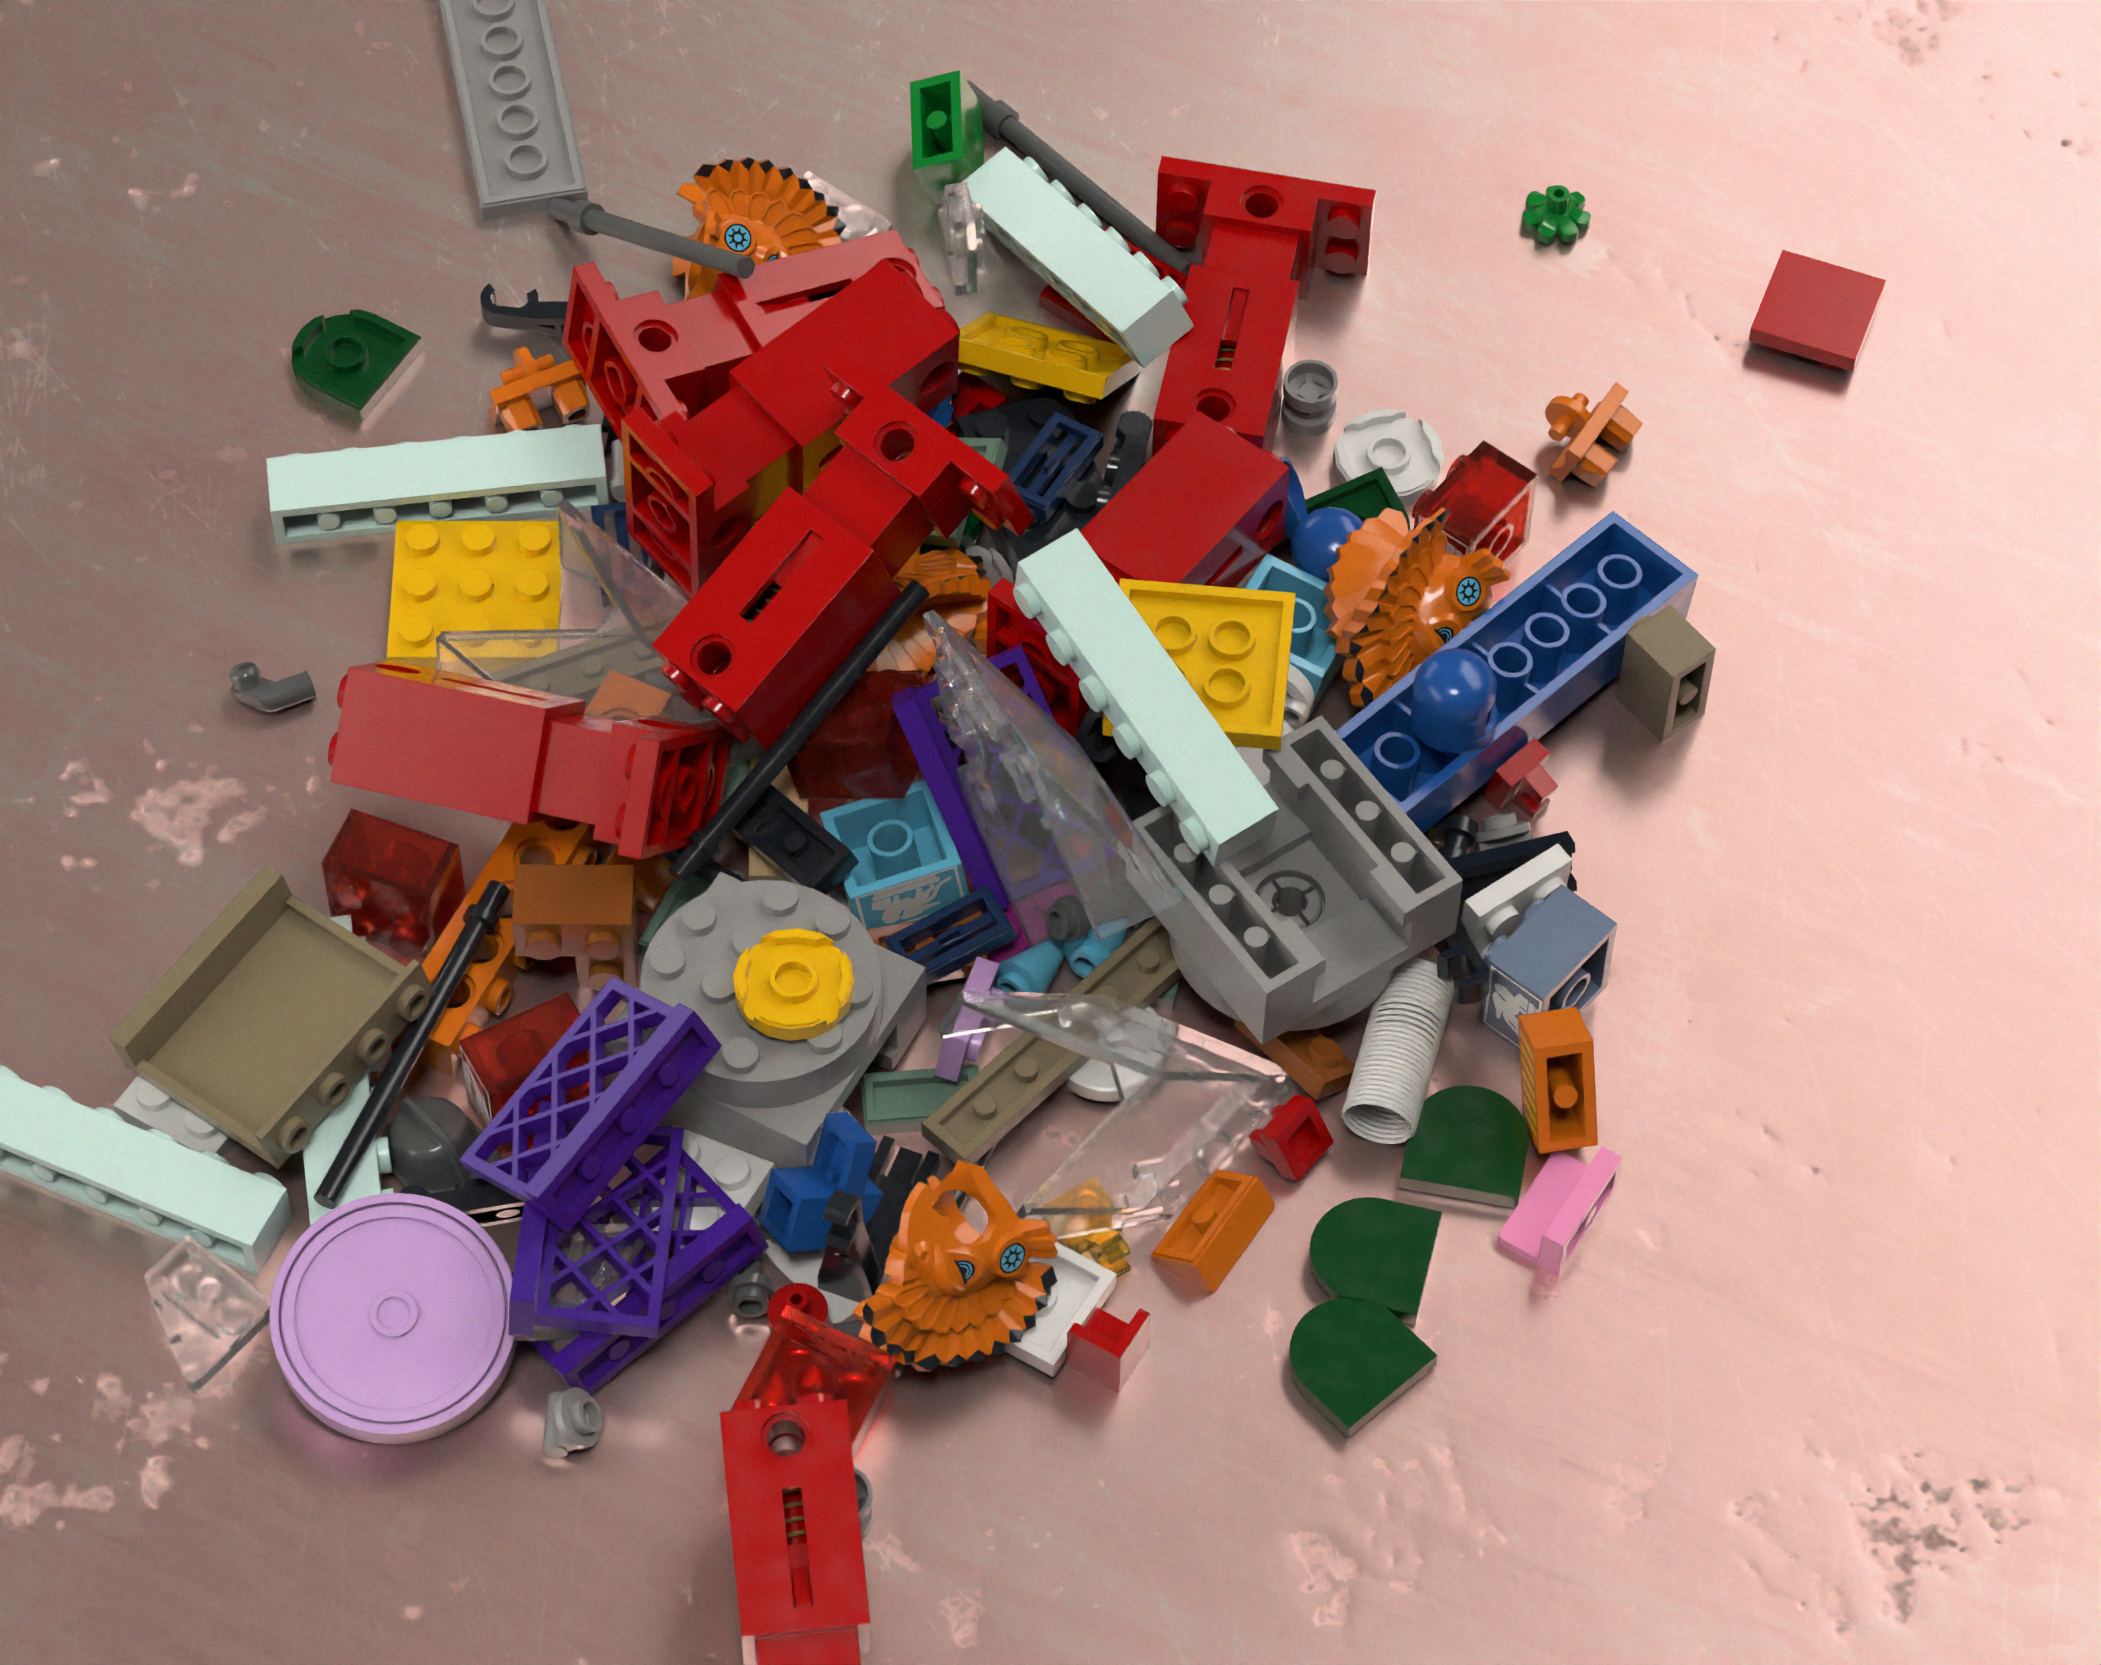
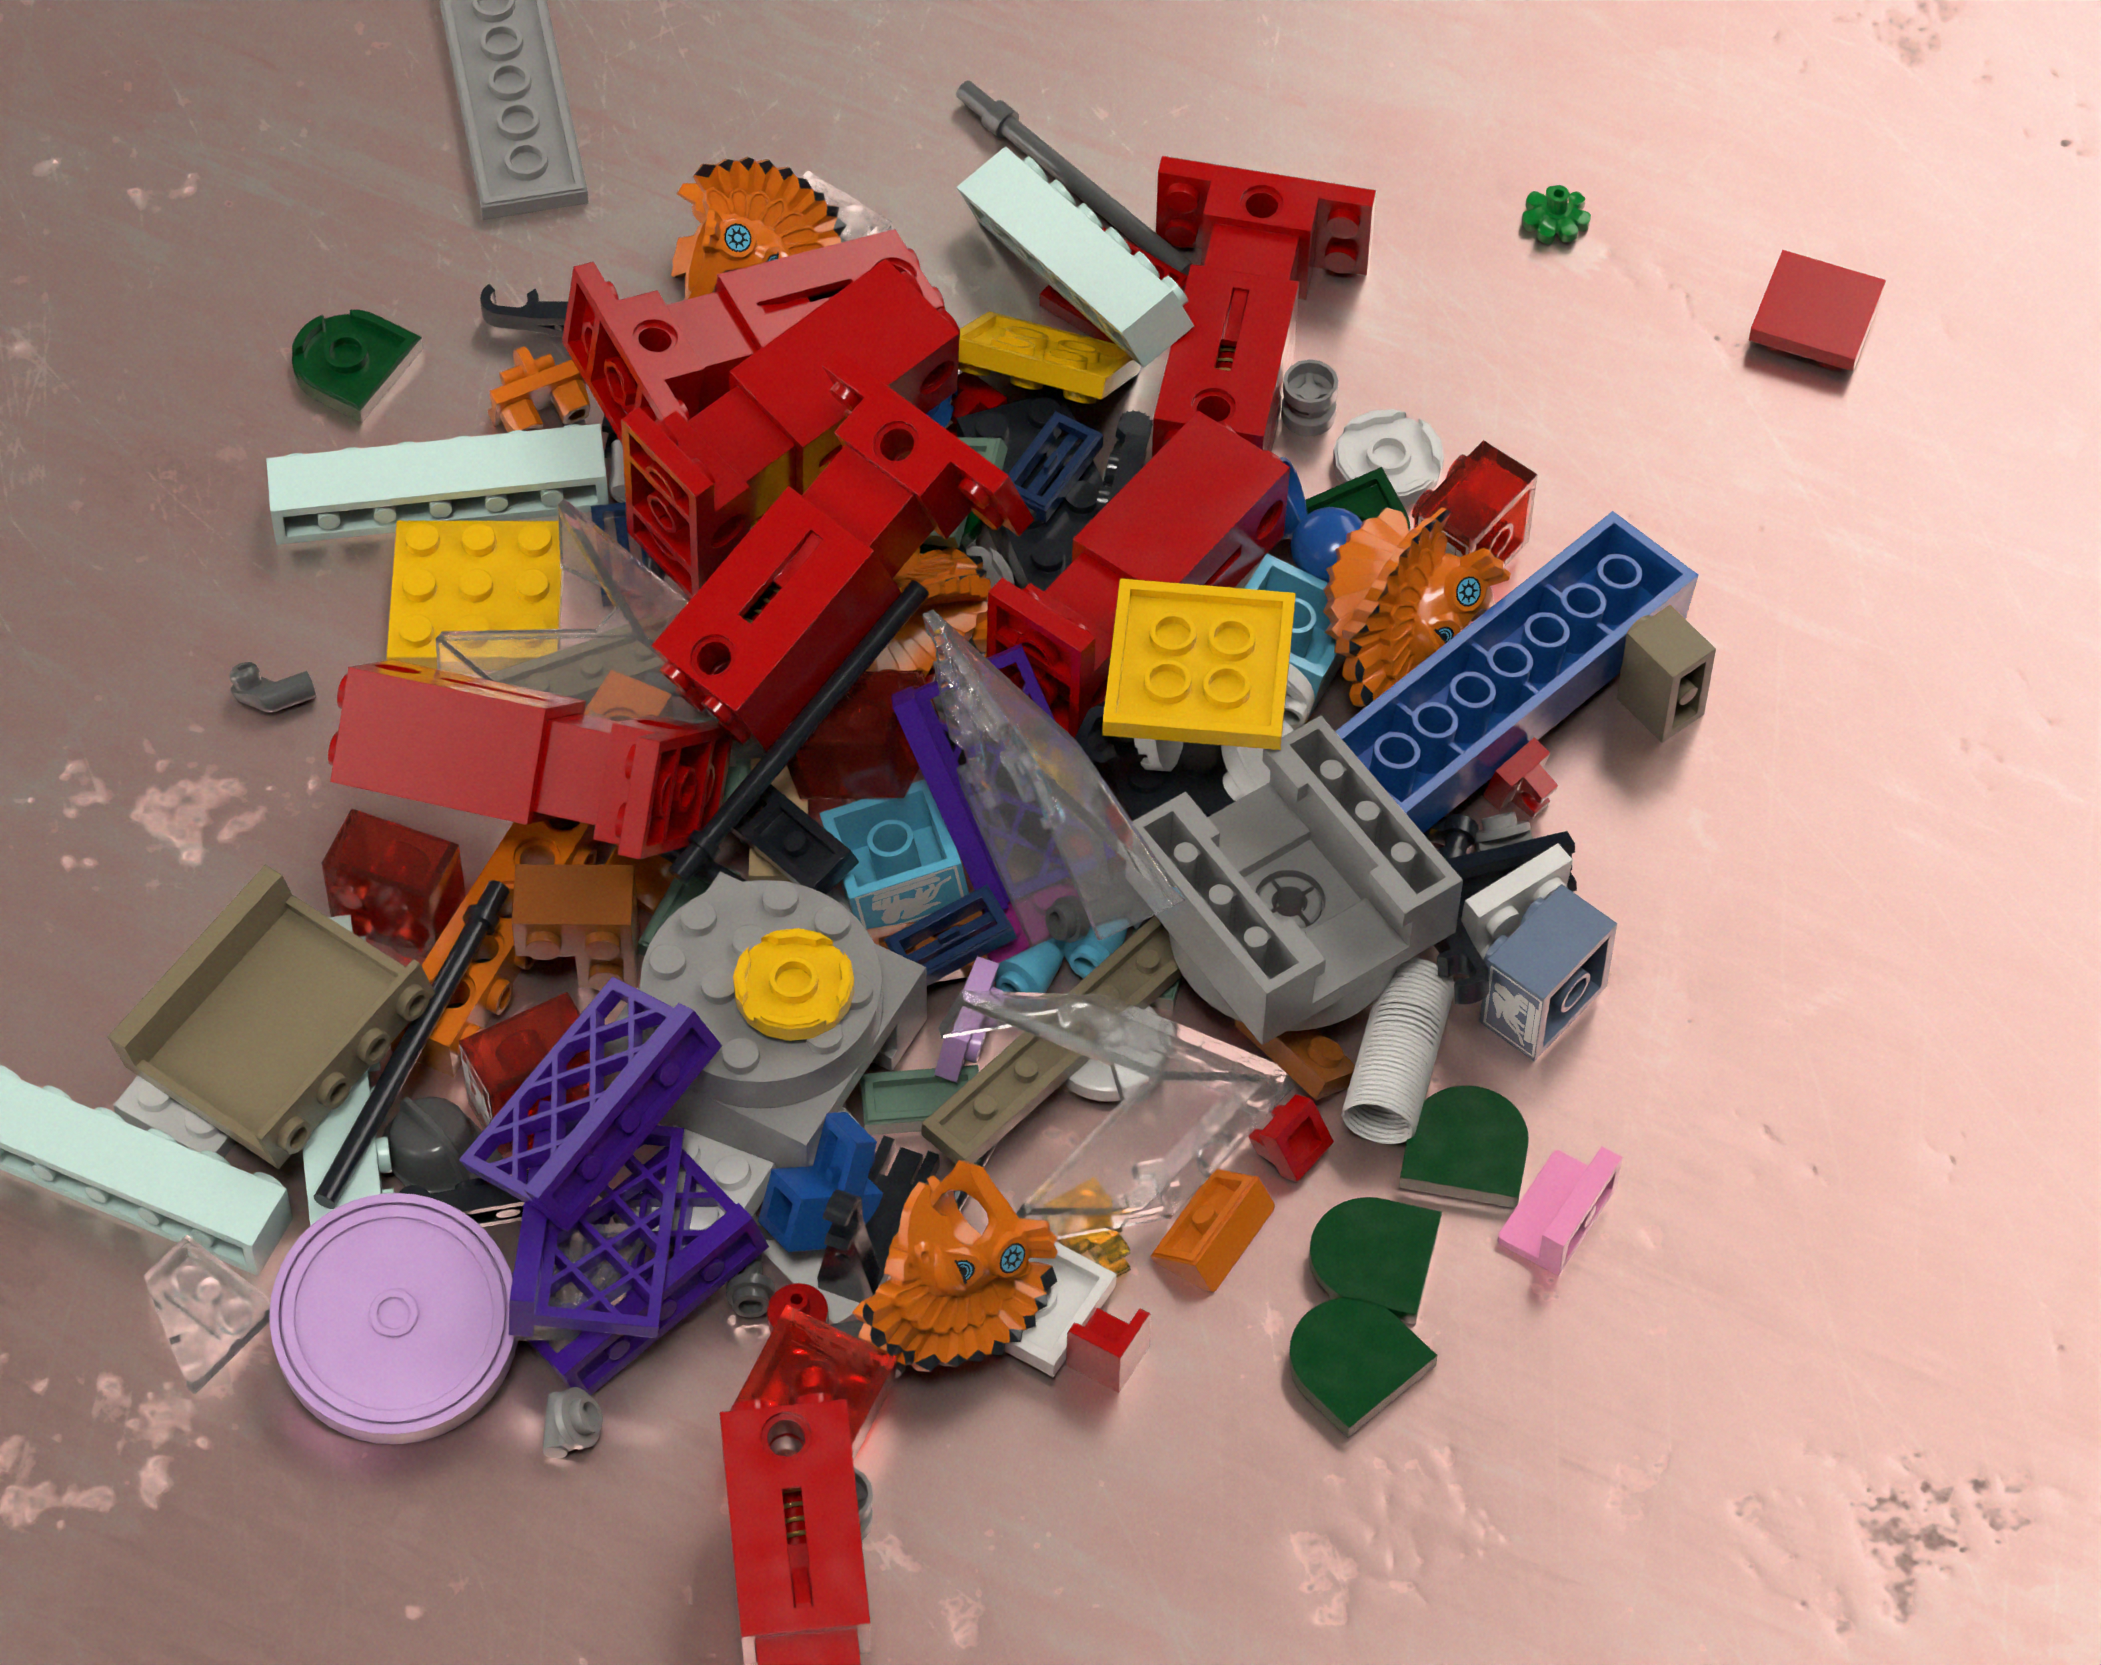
(592, 219): dark grey bar -> none
(945, 131): green brick -> none
(960, 226): clear wing -> none
(1144, 698): light aqua brick -> none
(1452, 699): blue helmet -> none
(1558, 1080): orange brick -> none
(1582, 454): orange hips -> none

